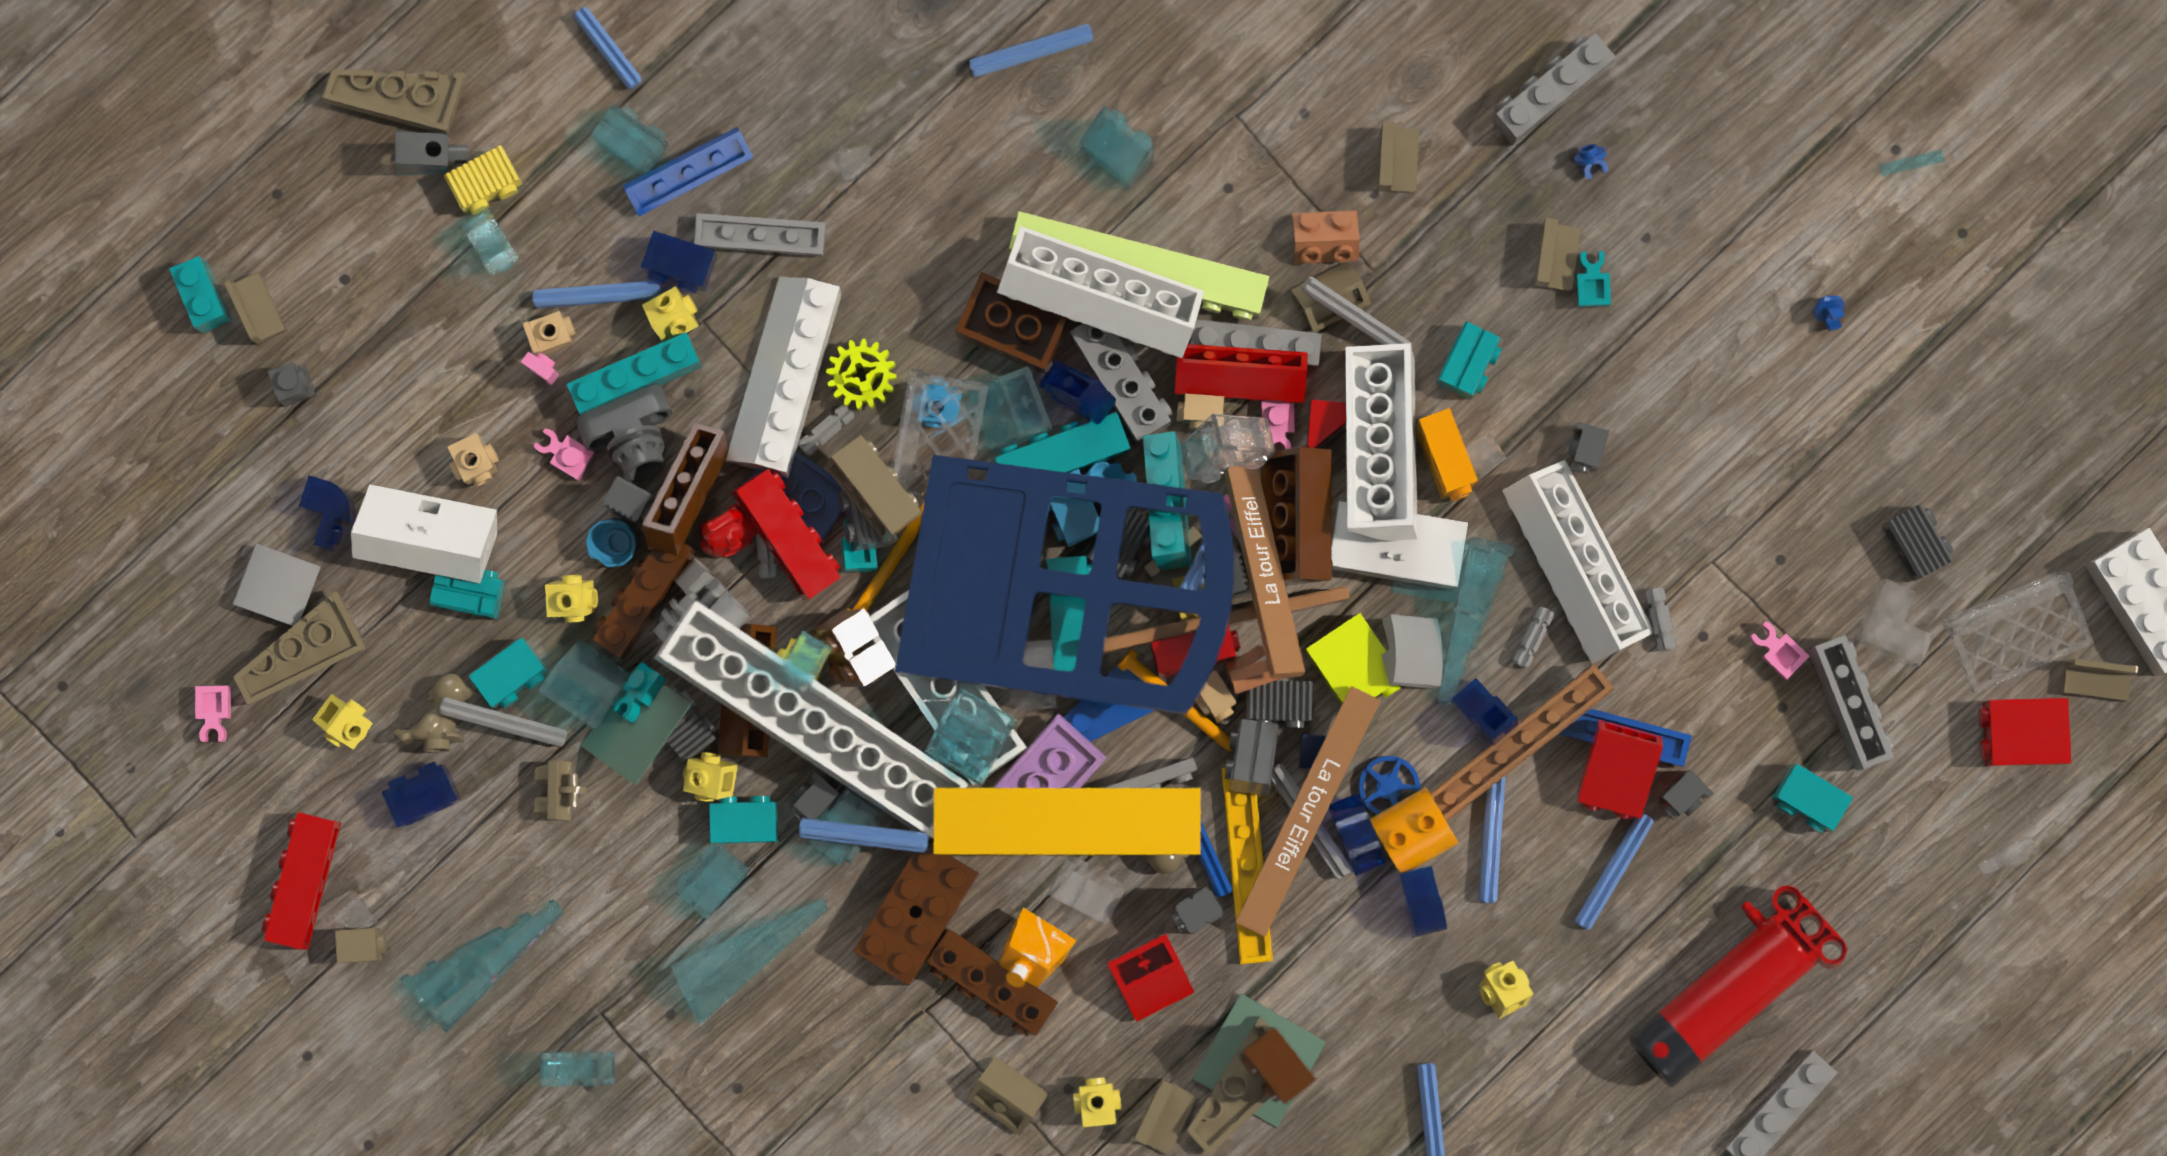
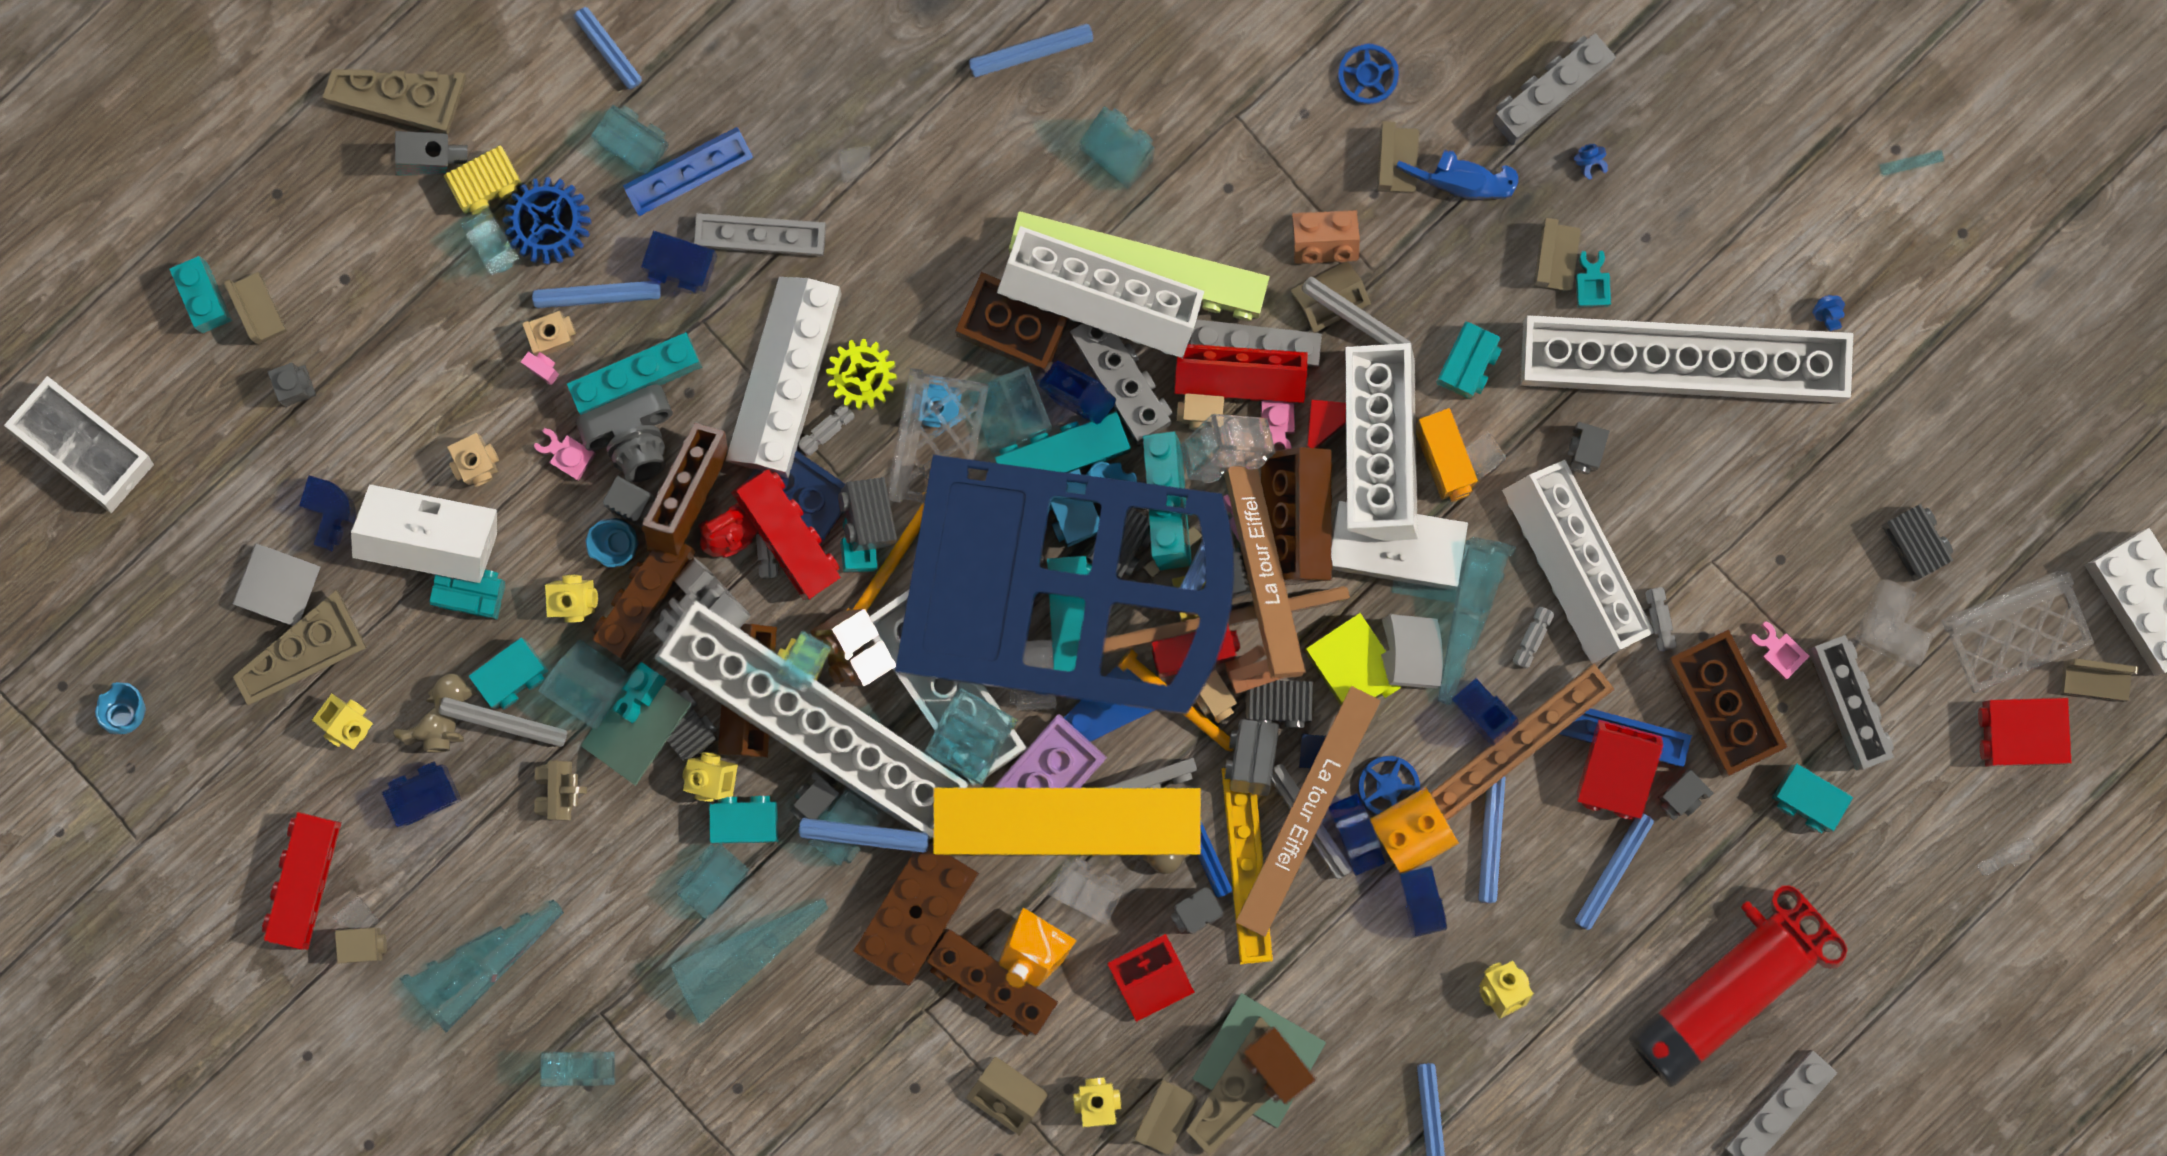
(79, 444): none -> clear brick
(120, 709): none -> dark azure hair
(212, 705): bright pink plate -> none
(555, 208): none -> blue gear
(671, 314): light yellow brick -> none
(873, 488): dark tan brick -> none
(1368, 74): none -> blue wheel
(1466, 178): none -> blue animal
(1686, 359): none -> white brick
(1743, 731): none -> reddish brown brick

